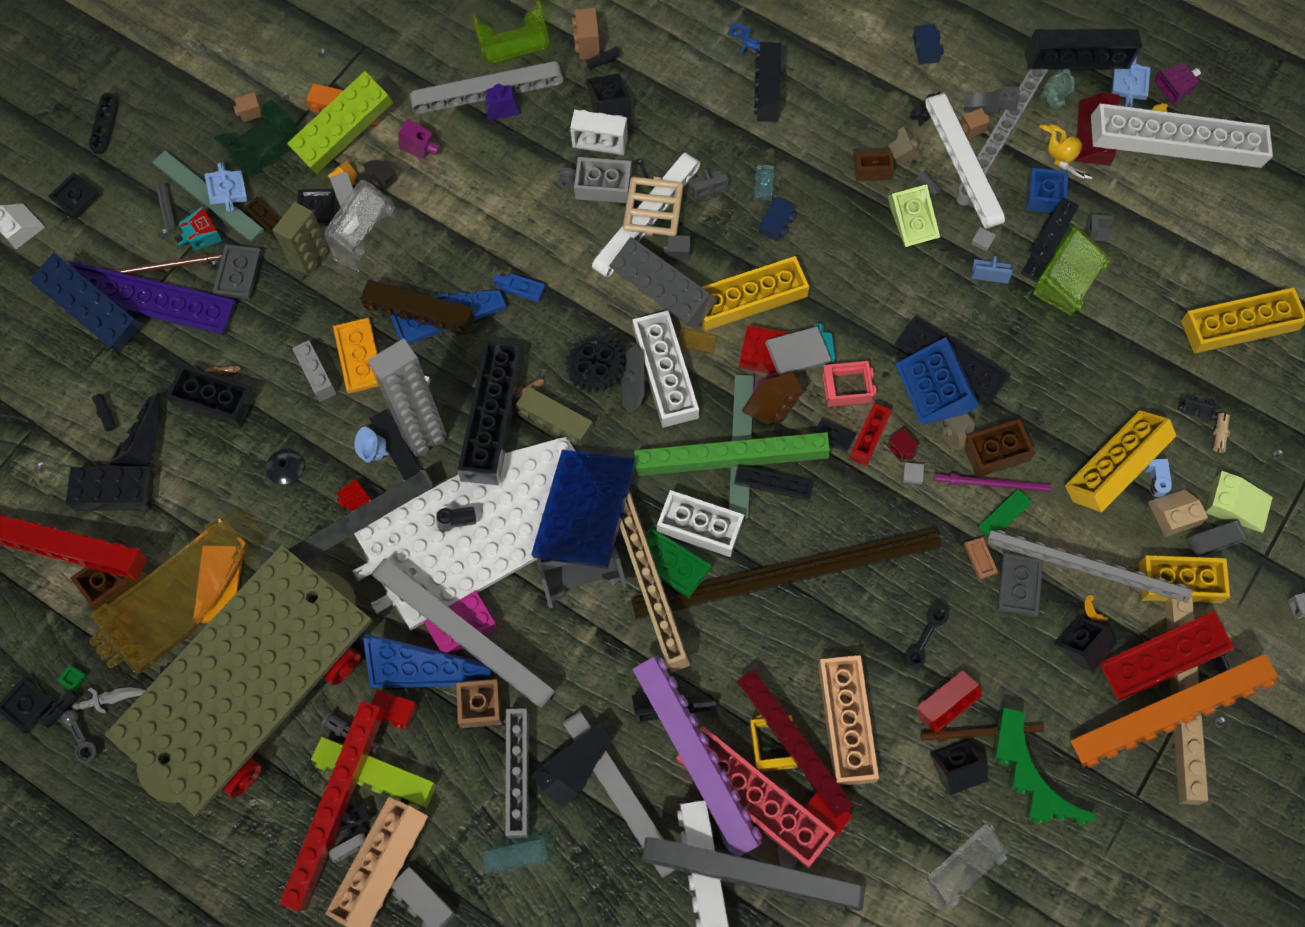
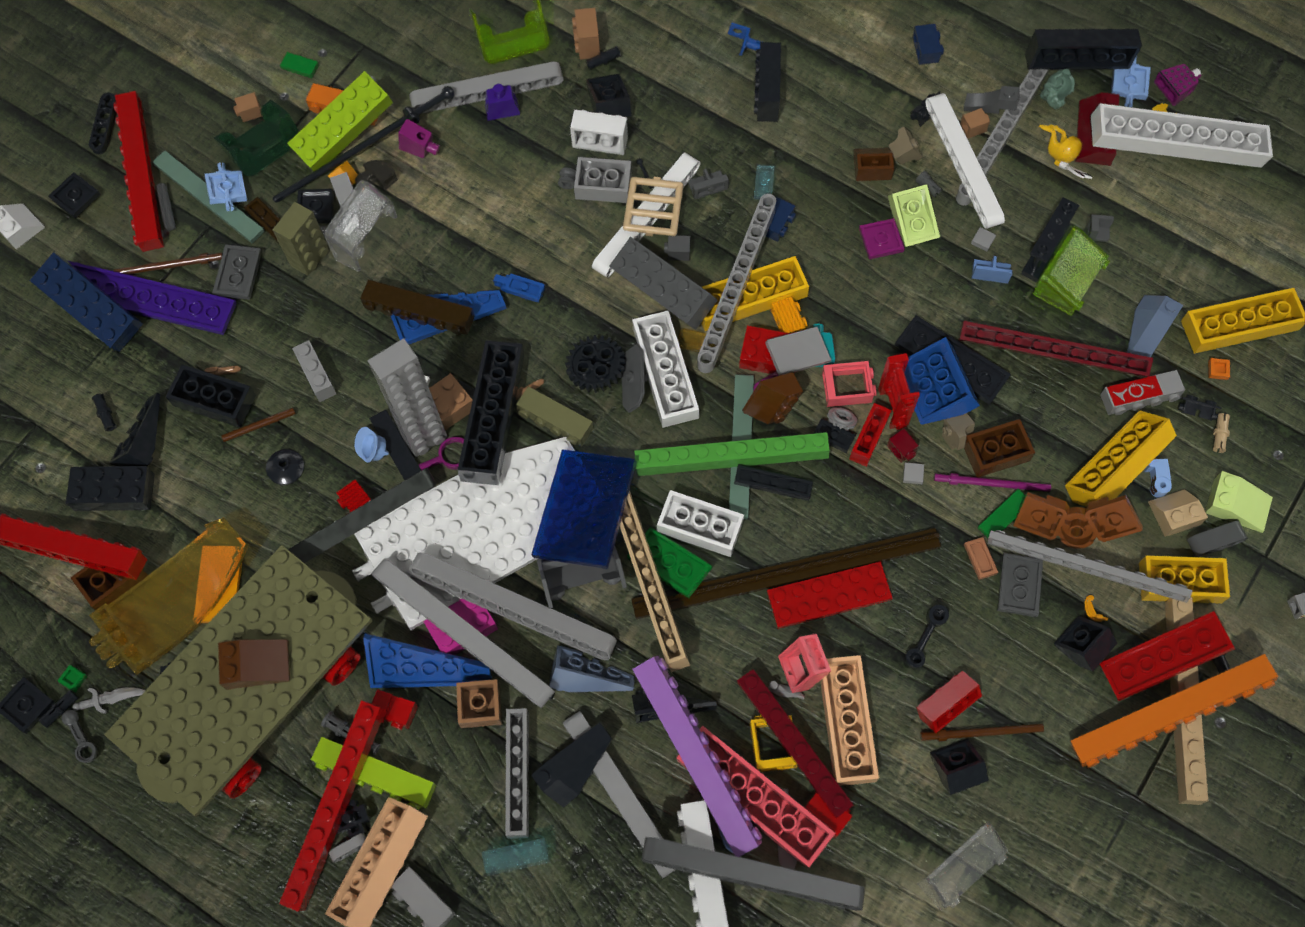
(138, 172): none -> red brick
(198, 231): teal torso -> none
(253, 663): none -> reddish brown slope
(259, 424): none -> reddish brown bar
(299, 65): none -> green tile
(355, 347): light orange tile -> none
(408, 113): none -> black bar
(439, 459): none -> magenta piece
(450, 400): none -> medium nougat brick
(457, 517): black piece -> none
(512, 606): none -> light grey beam
(579, 674): none -> sand blue wedge
(736, 289): none -> light grey beam
(783, 690): none -> light grey bar
(787, 316): none -> light orange brick
(814, 660): none -> coral window
(829, 595): none -> red plate
(837, 417): none -> light grey gear
(881, 238): none -> magenta tile
(895, 386): none -> red fence
(1024, 778): green arch -> none
(1046, 189): blue brick -> none
(1055, 349): none -> dark red brick
(1100, 519): none -> dark orange plate
(1142, 392): none -> light grey brick
(1151, 323): none -> sand blue wedge
(1219, 369): none -> orange plate

